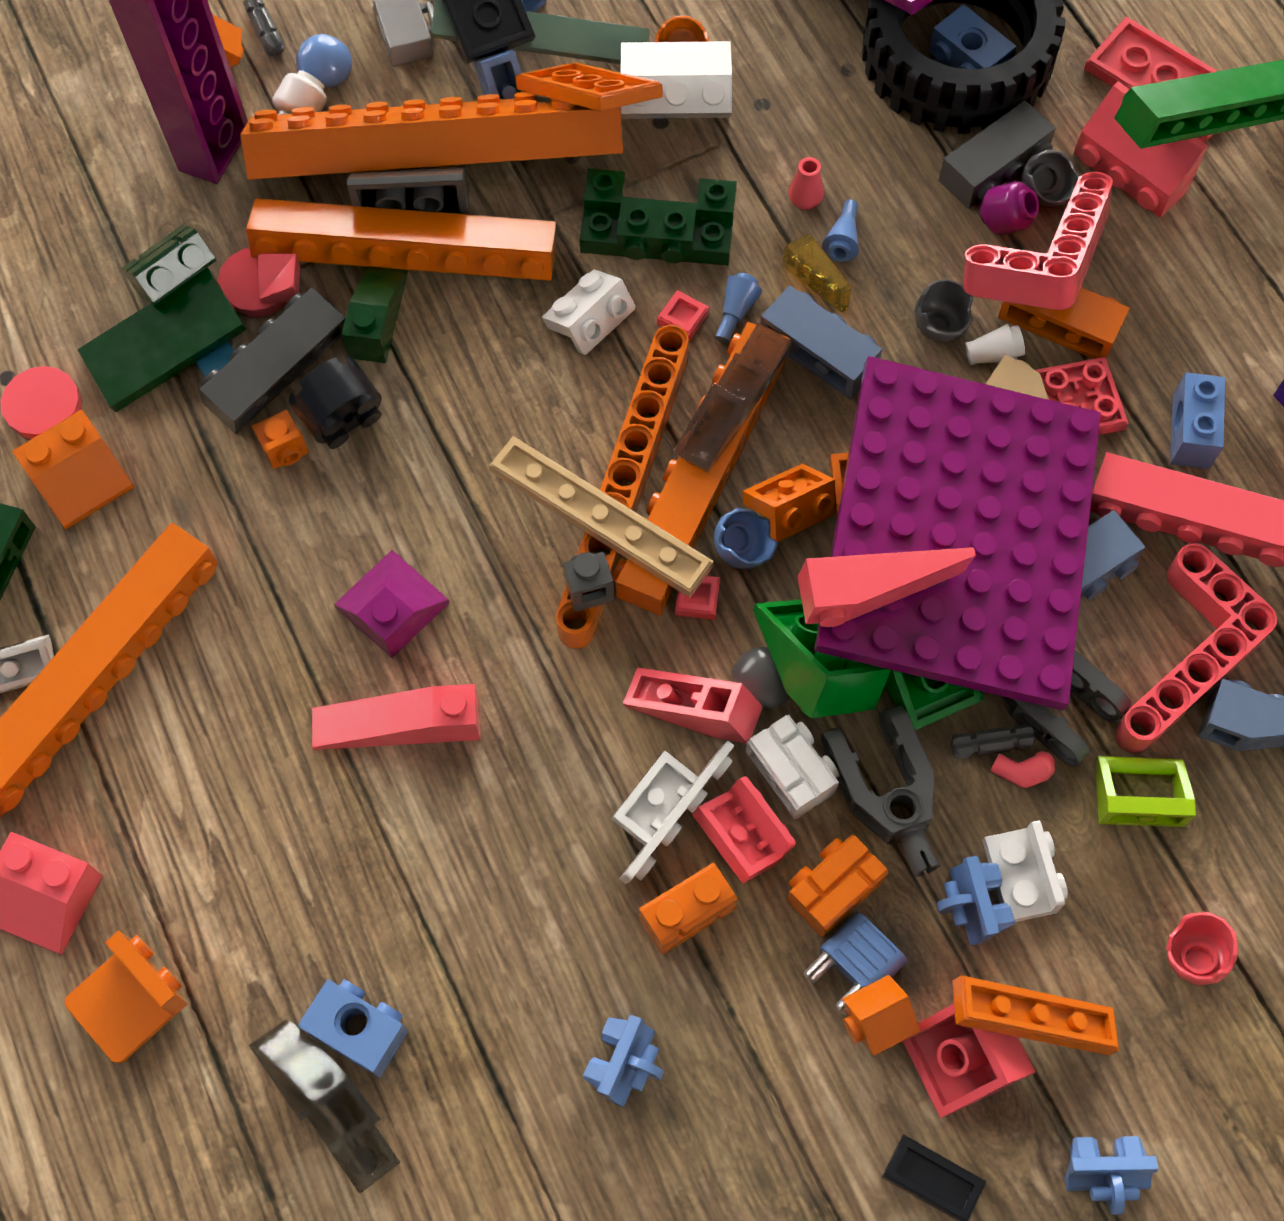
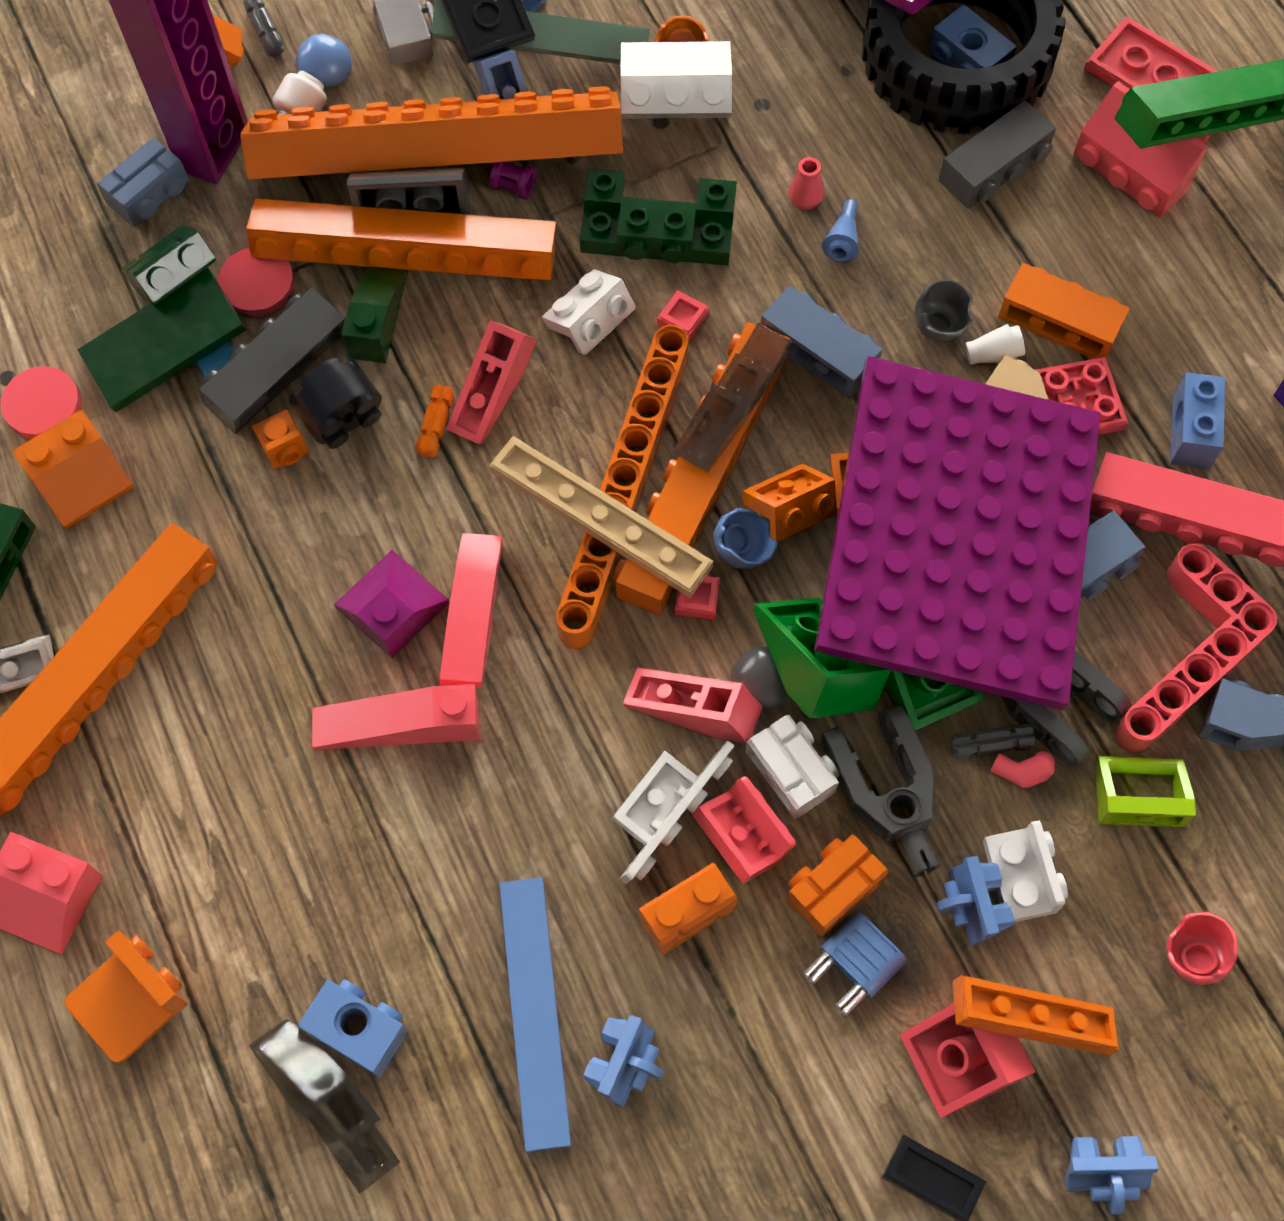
(143, 182): none -> sand blue brick
(278, 277): coral slope -> none
(434, 421): none -> orange axle
(471, 610): none -> coral slope
(490, 381): none -> coral slope
(513, 178): none -> magenta bush
(535, 1016): none -> medium blue tile
(587, 573): dark grey brick -> none
(589, 86): orange tile -> none
(739, 297): medium blue cone -> none
(813, 267): clear yellow slope -> none
(851, 586): coral slope -> none
(880, 1015): orange brick -> none
(1009, 208): magenta head -> none
(1043, 278): coral beam -> none
(1050, 177): dark grey hair -> none

